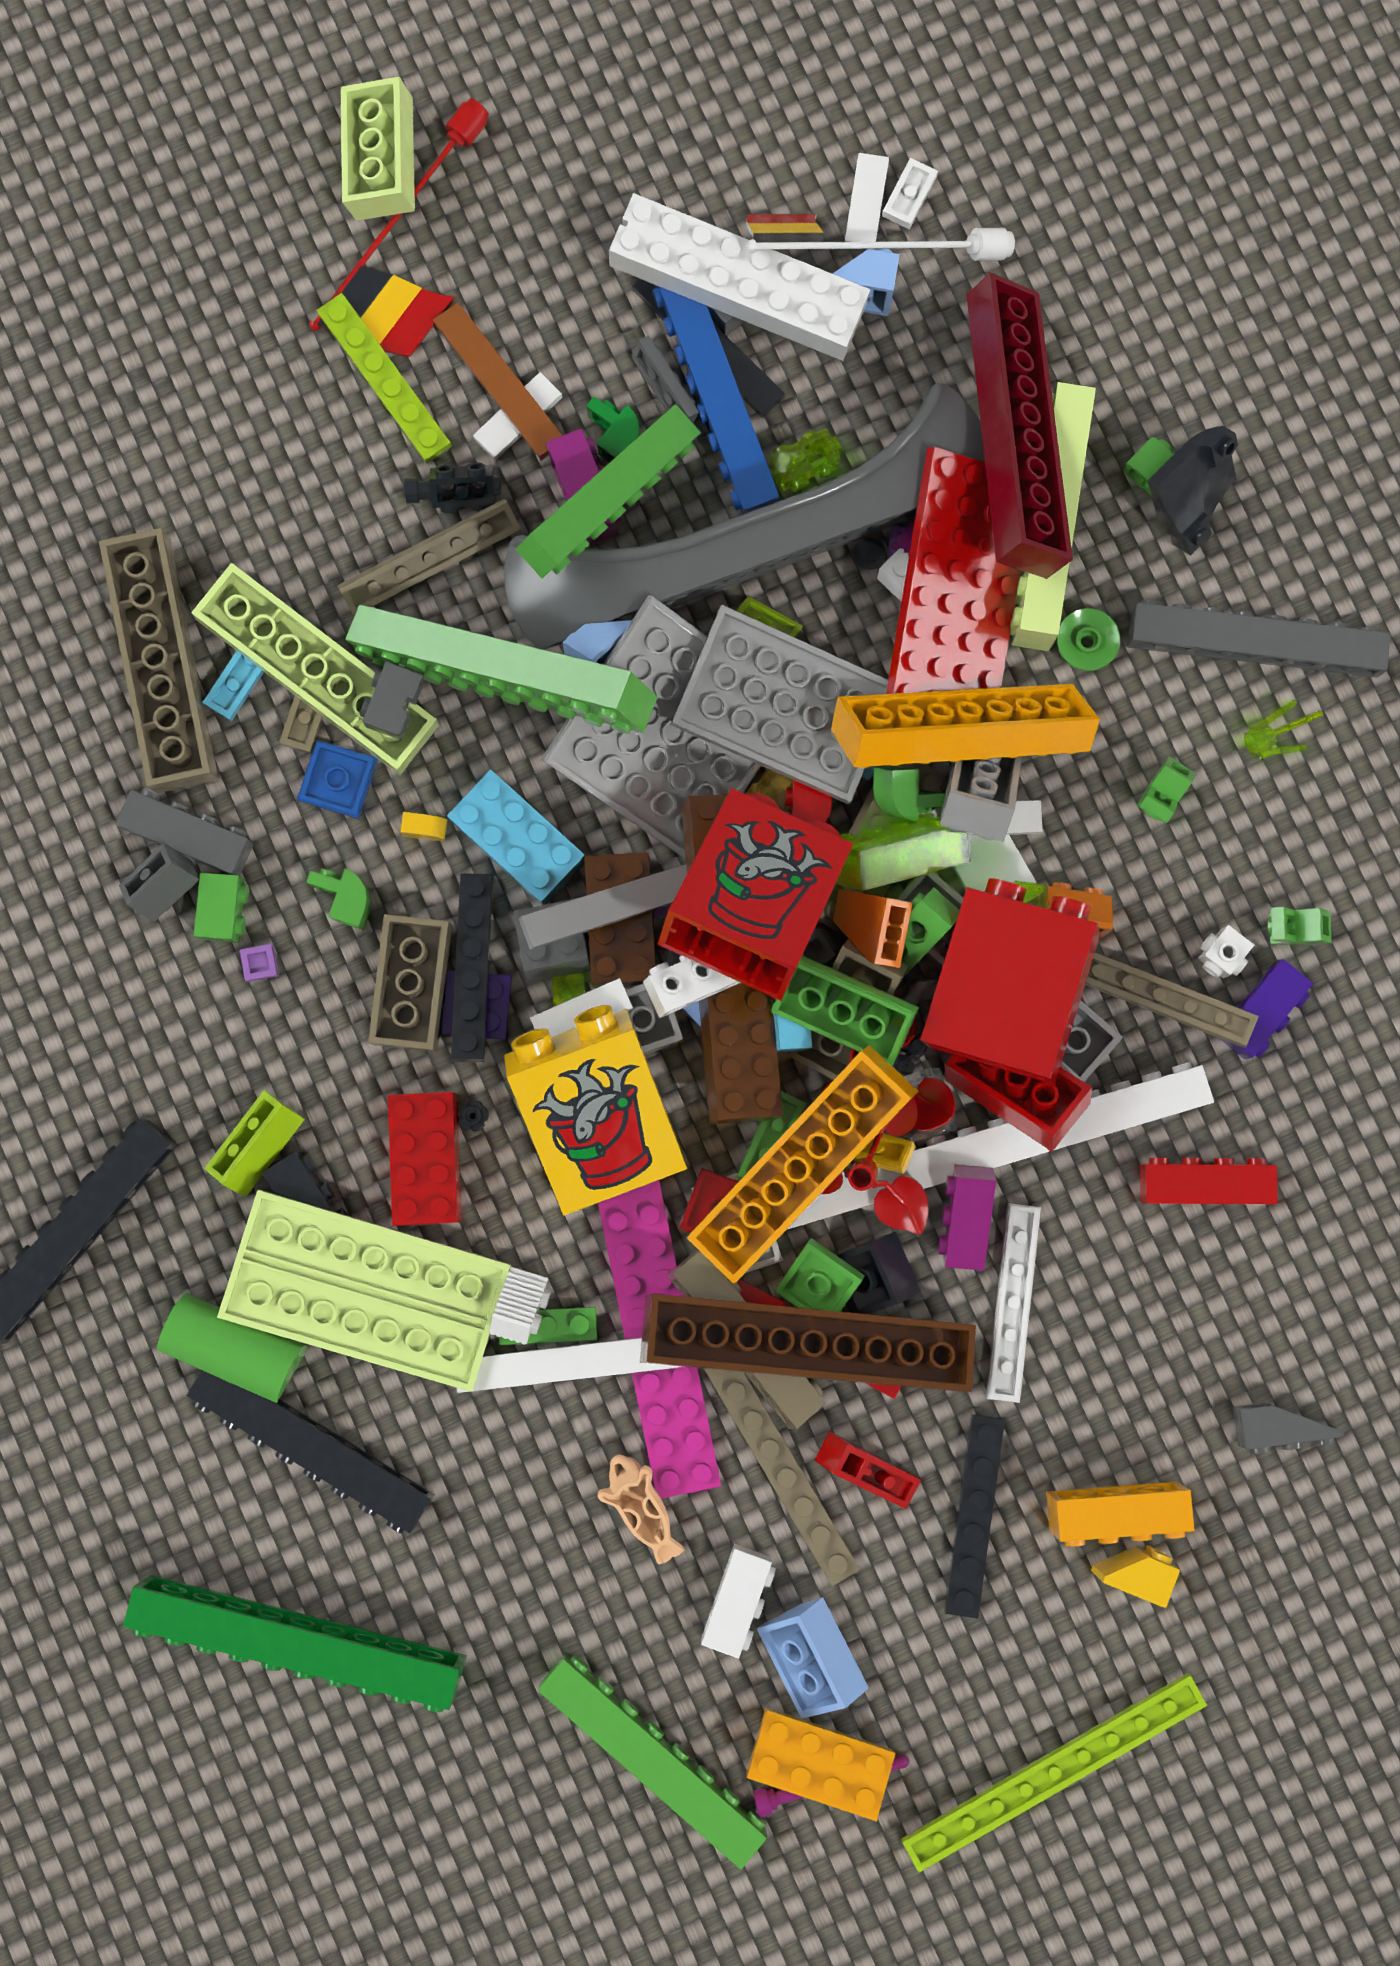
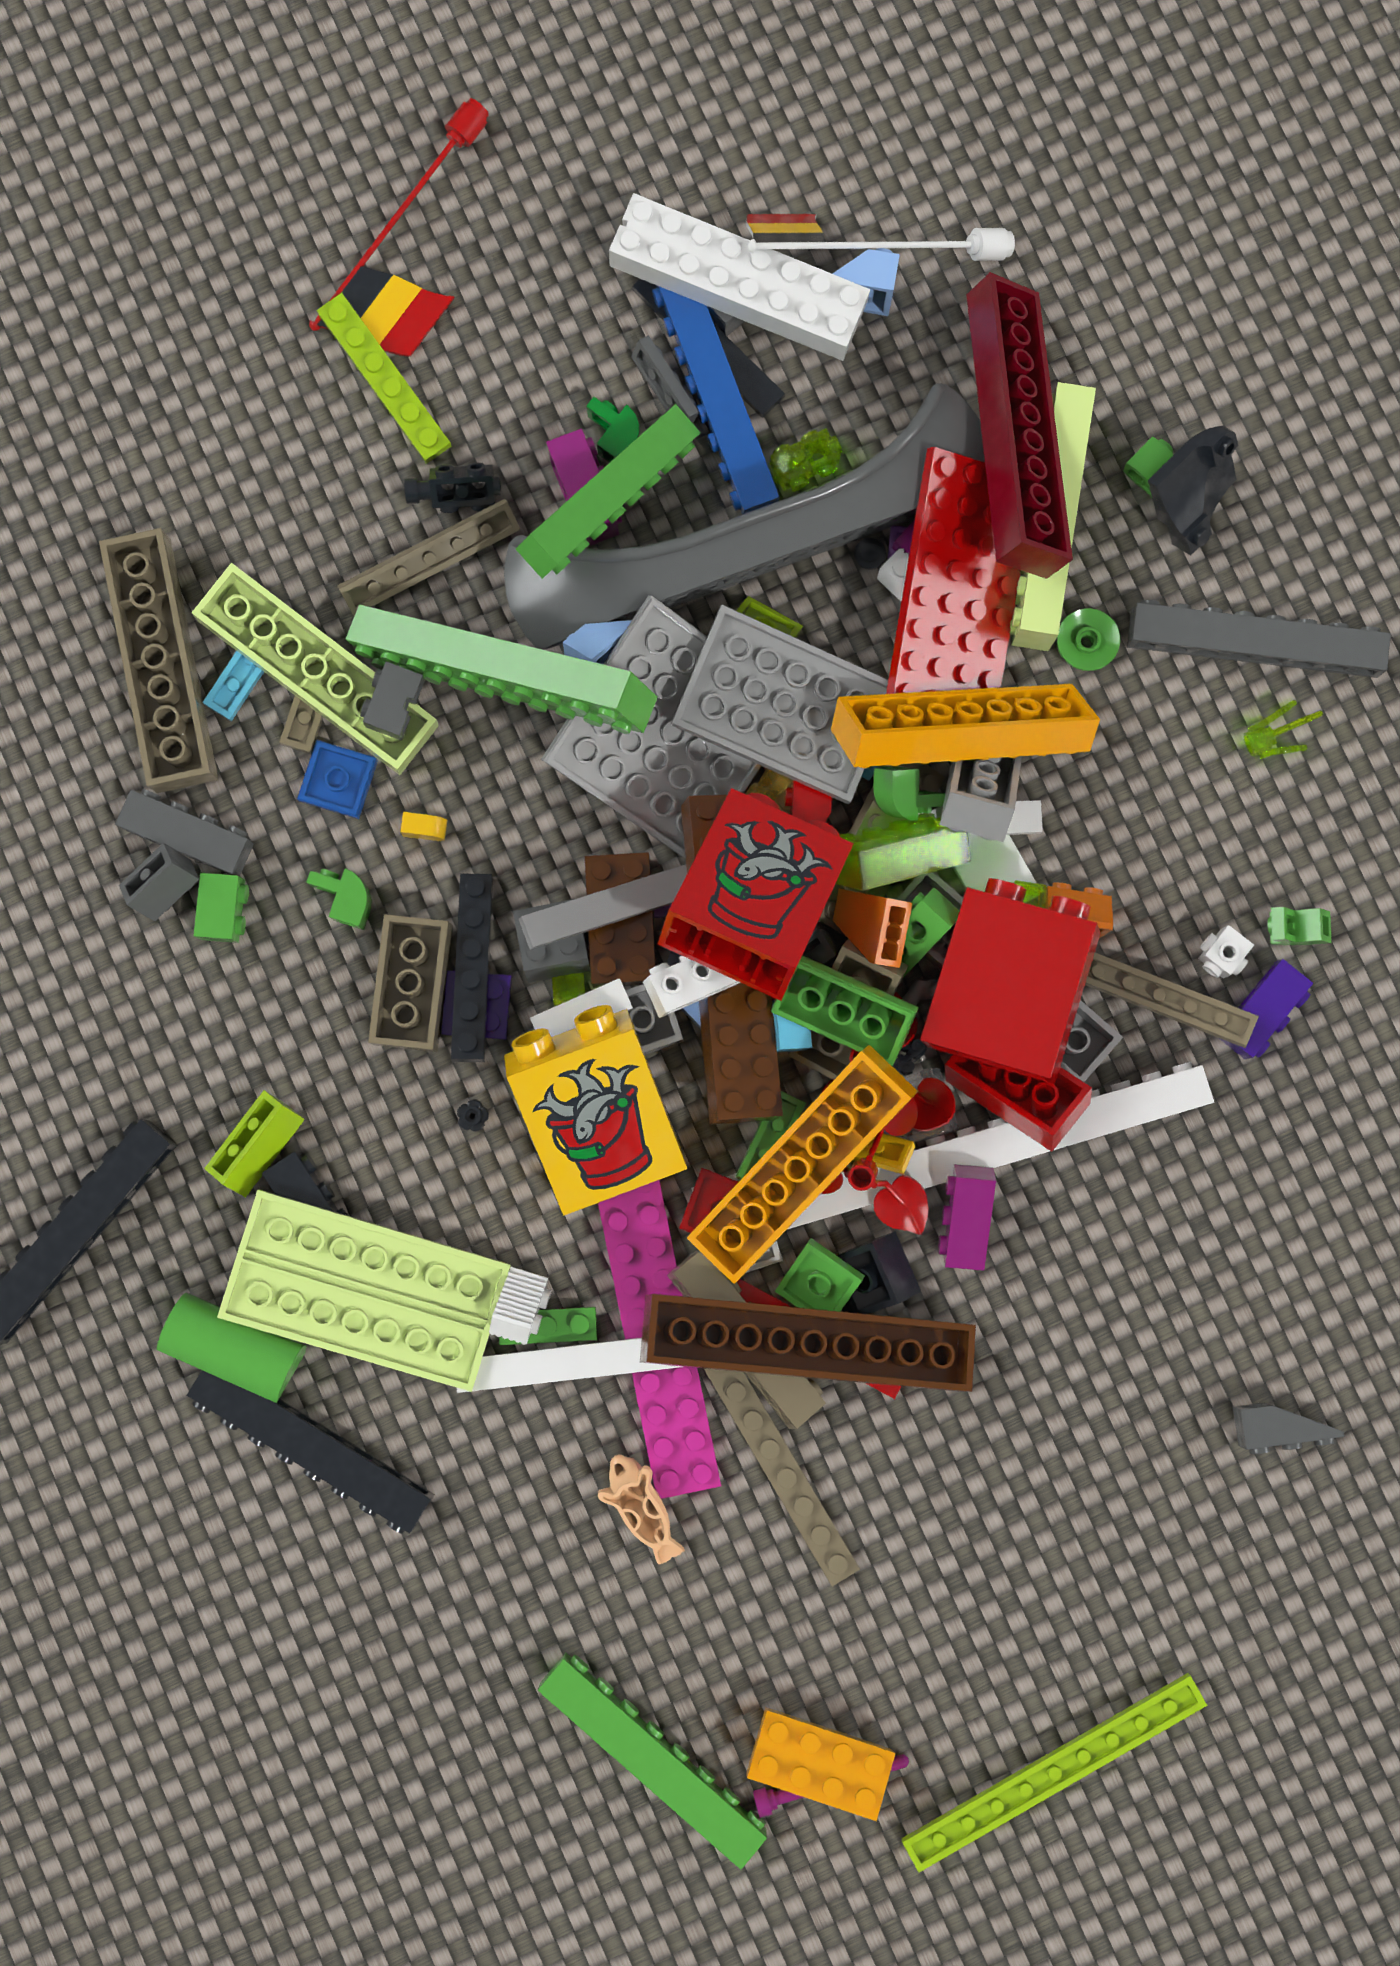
(259, 962): medium lavender plate -> none
(295, 1642): green brick -> none
(377, 148): yellowish green brick -> none
(424, 1158): red brick -> none
(497, 379): dark orange tile -> none
(499, 433): white tile -> none
(517, 838): medium azure brick -> none
(738, 1601): white brick -> none
(813, 1659): light blue slope -> none
(866, 198): white tile -> none
(867, 1470): red slope -> none
(909, 193): white plate -> none
(974, 1516): black plate -> none
(1013, 1303): white tile -> none
(1120, 1512): light orange brick -> none
(1140, 1573): yellow slope -> none
(1166, 790): bright green brick -> none
(1208, 1183): red brick -> none

